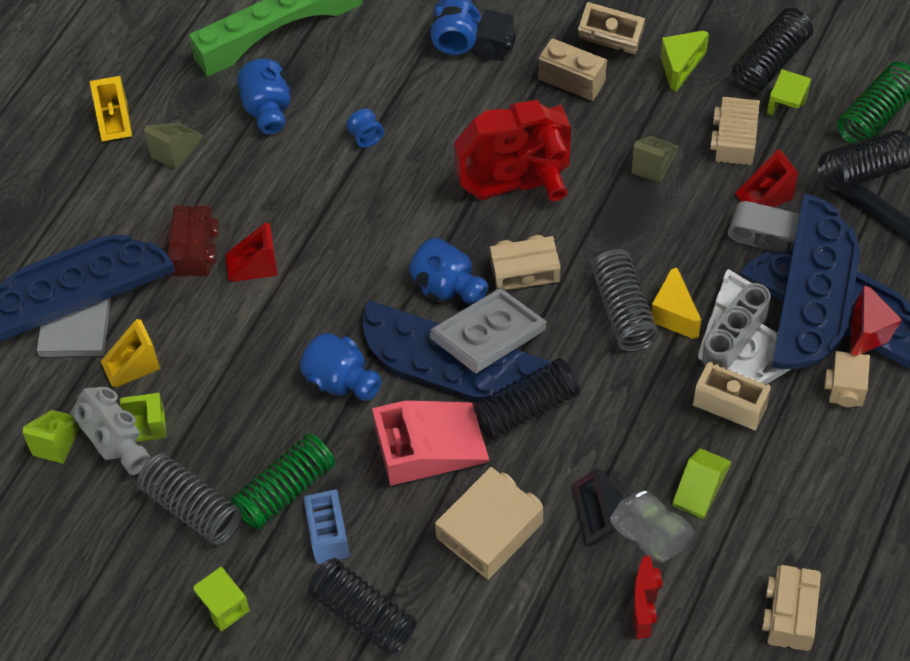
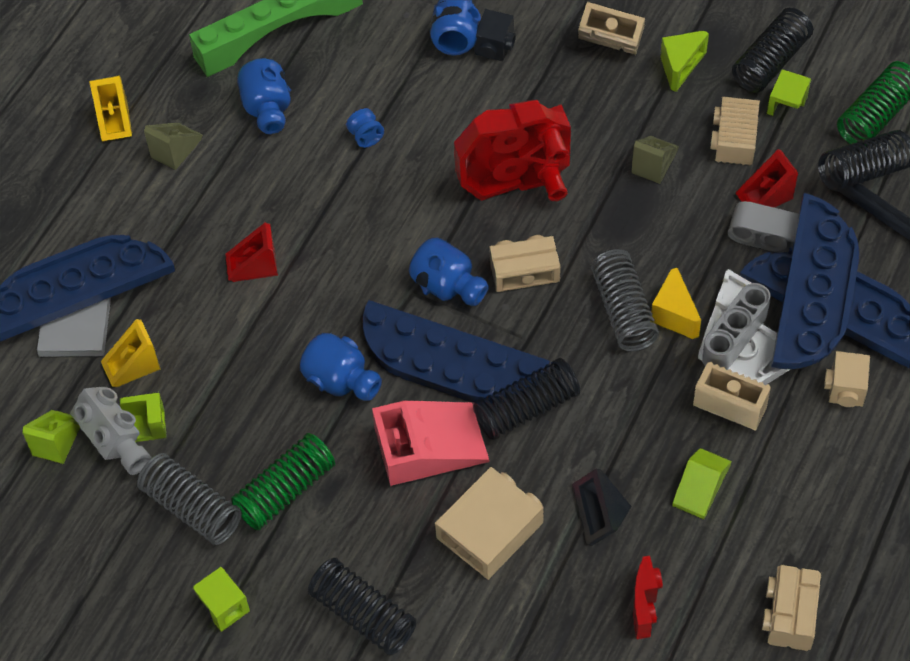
(192, 240): clear red brick -> none
(330, 544): medium blue slope -> none
(488, 330): light grey tile -> none
(572, 69): tan brick -> none
(655, 529): clear brick -> none
(871, 322): red slope -> none

